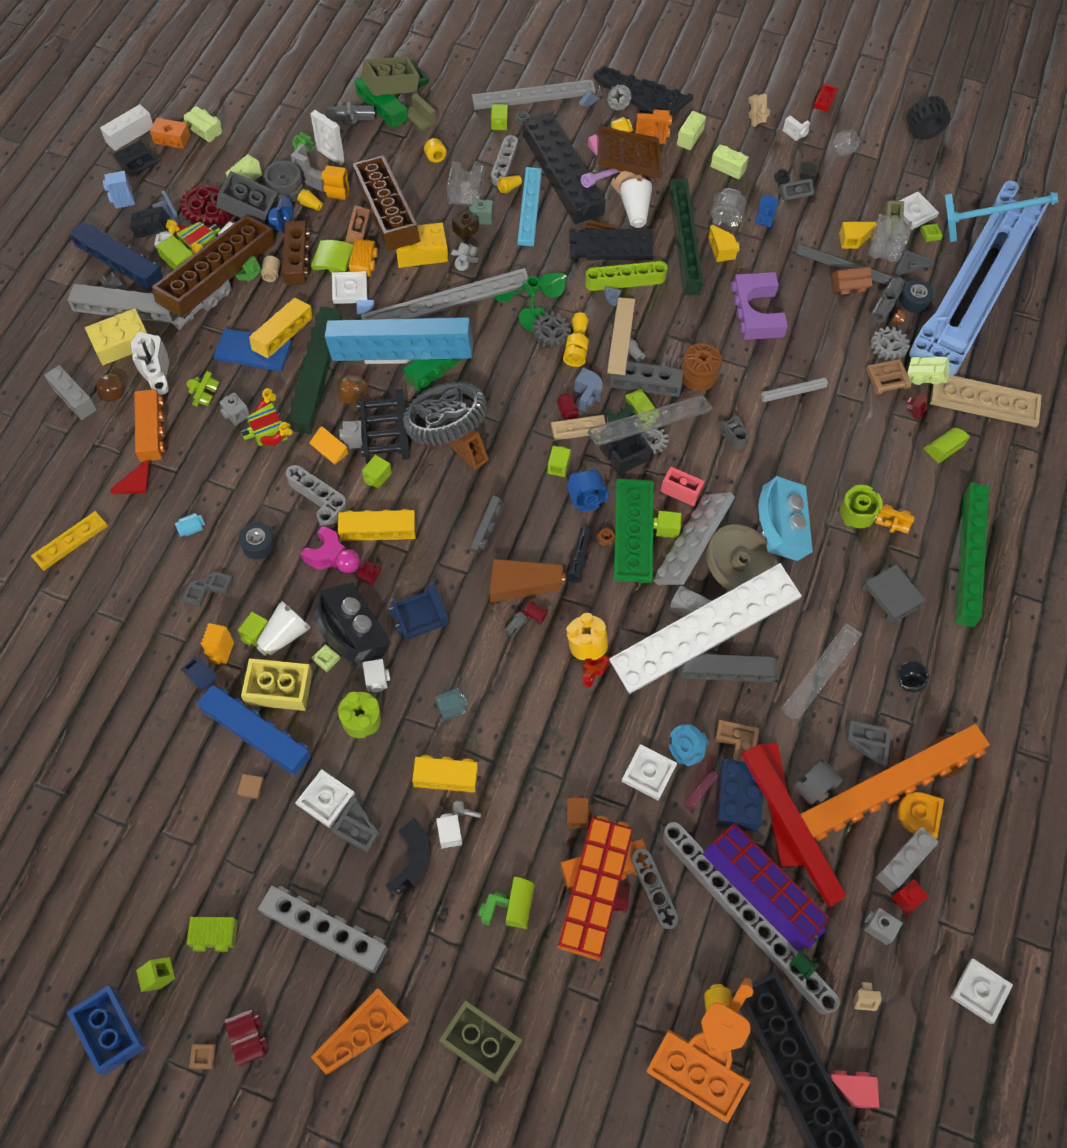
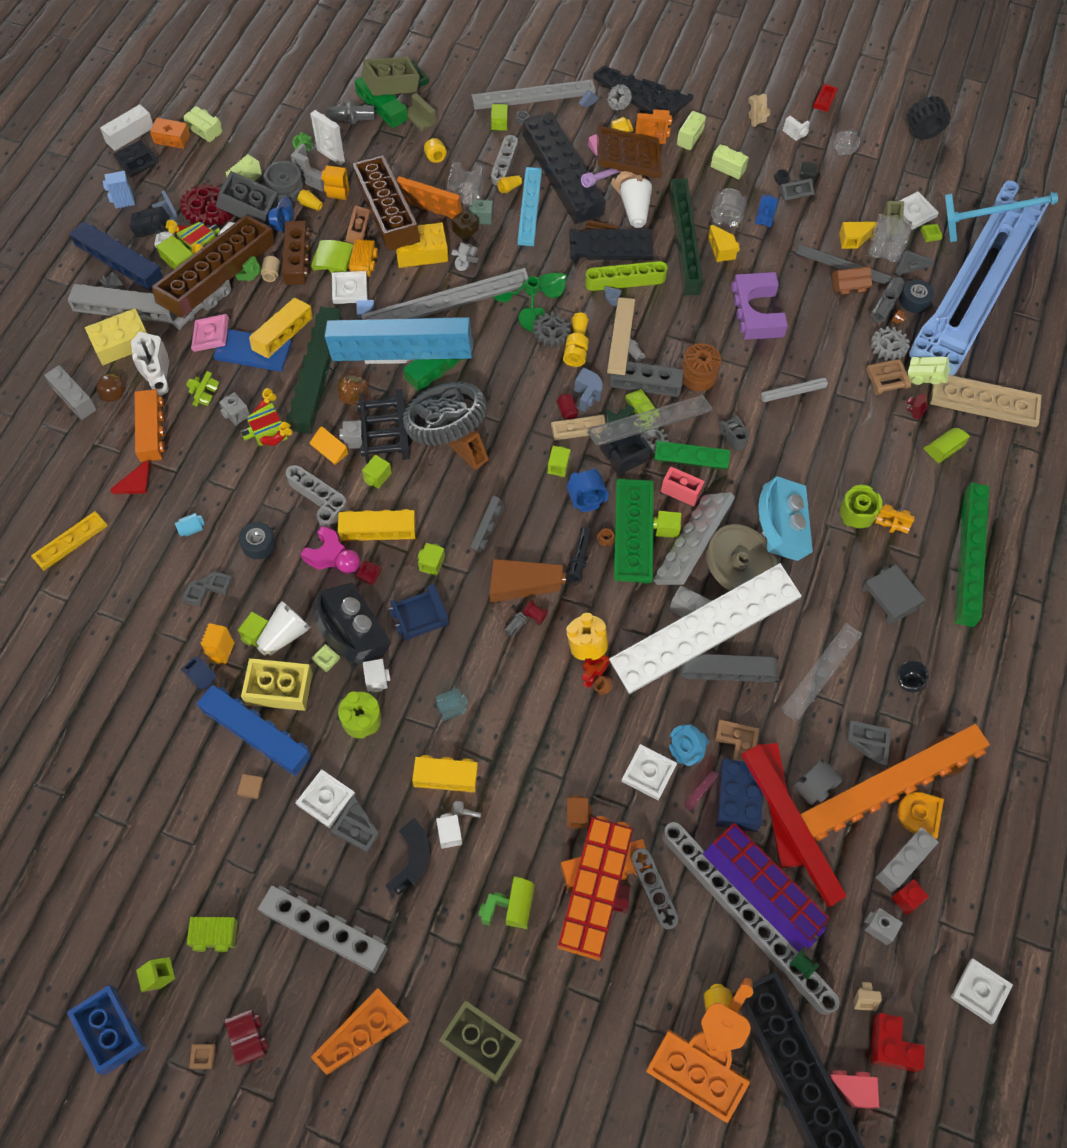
(210, 332): none -> bright pink plate
(430, 198): none -> orange plate
(431, 559): none -> lime brick
(603, 685): none -> dark orange plate
(691, 455): none -> green brick
(888, 1047): none -> red brick

